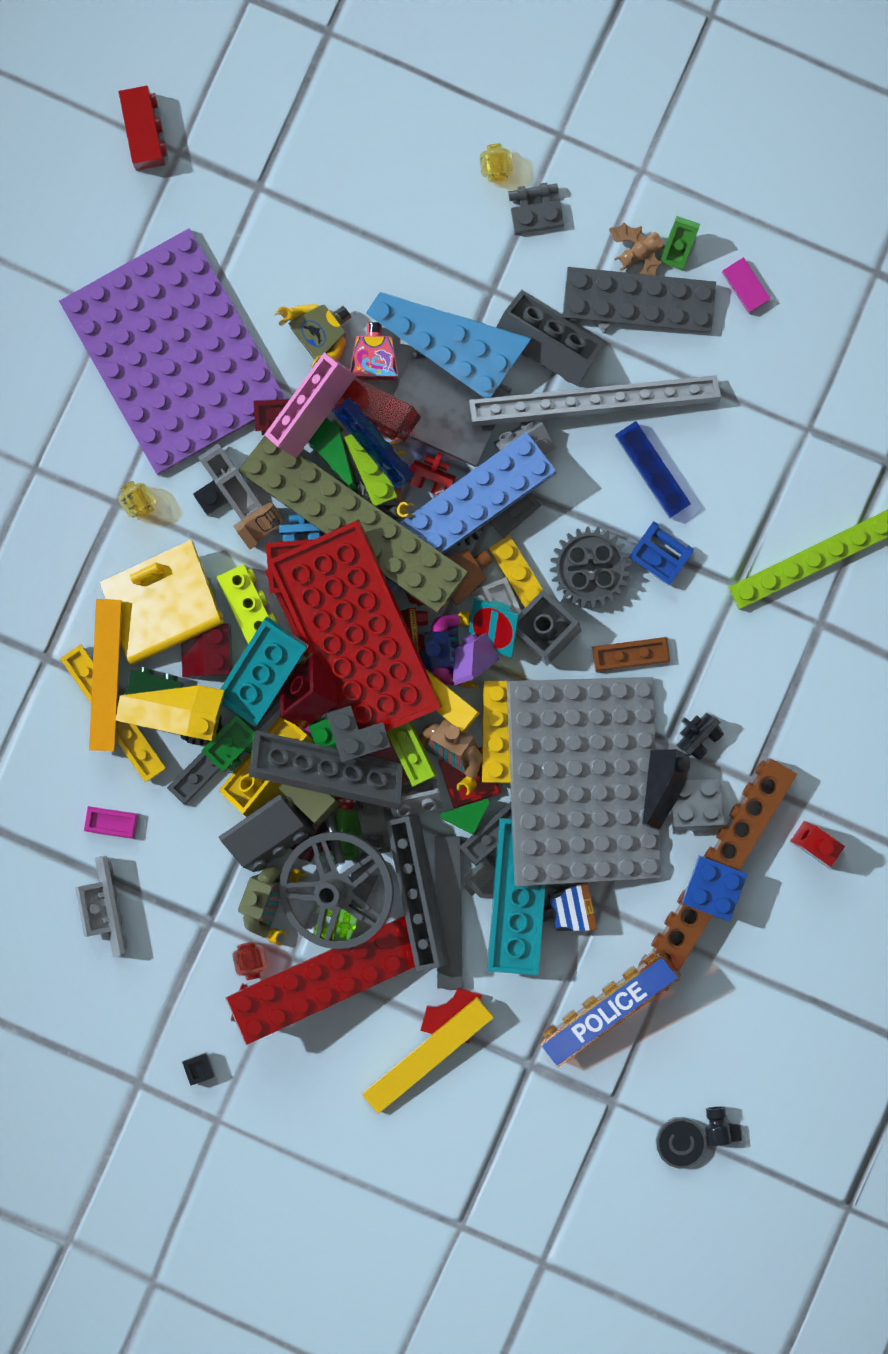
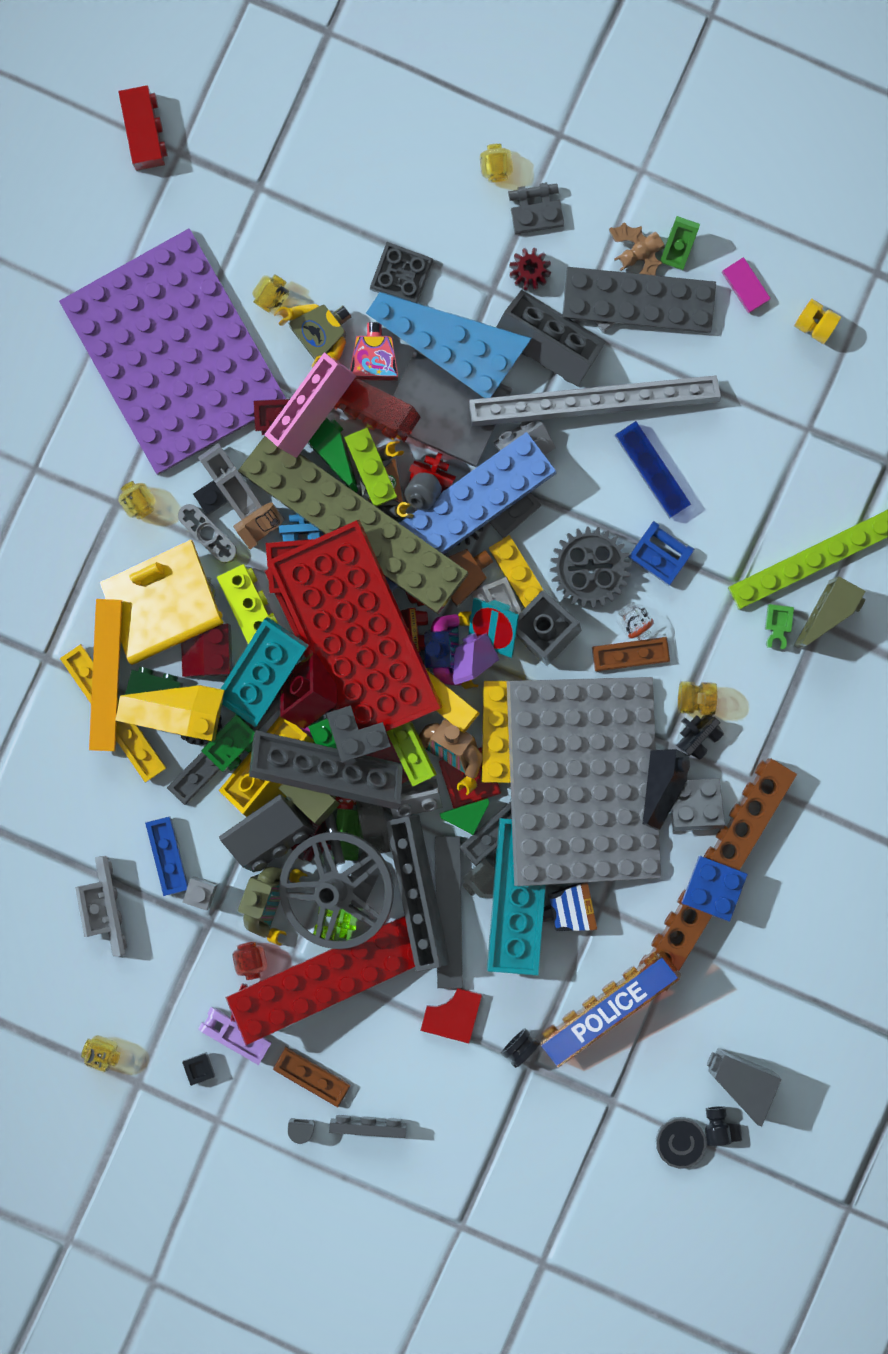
(100, 1053): none -> clear yellow head
(111, 822): dark pink tile -> none
(167, 855): none -> blue plate
(197, 534): none -> light grey beam
(199, 893): none -> light grey brick
(231, 1036): none -> lavender plate
(270, 293): none -> clear yellow head
(300, 1130): none -> dark grey brick
(311, 1077): none -> dark orange tile
(367, 1126): none -> dark grey plate
(373, 443): clear blue plate -> none
(401, 272): none -> dark grey tile
(423, 491): none -> dark grey head
(427, 1055): yellow tile -> none
(520, 1048): none -> black wheel
(535, 262): none -> dark red gear
(635, 621): none -> clear head
(688, 698): none -> clear yellow wheel
(745, 1082): none -> dark grey slope
(778, 620): none -> bright green plate
(817, 844): red torso -> none
(827, 321): none -> yellow wheel
(835, 604): none -> olive slope

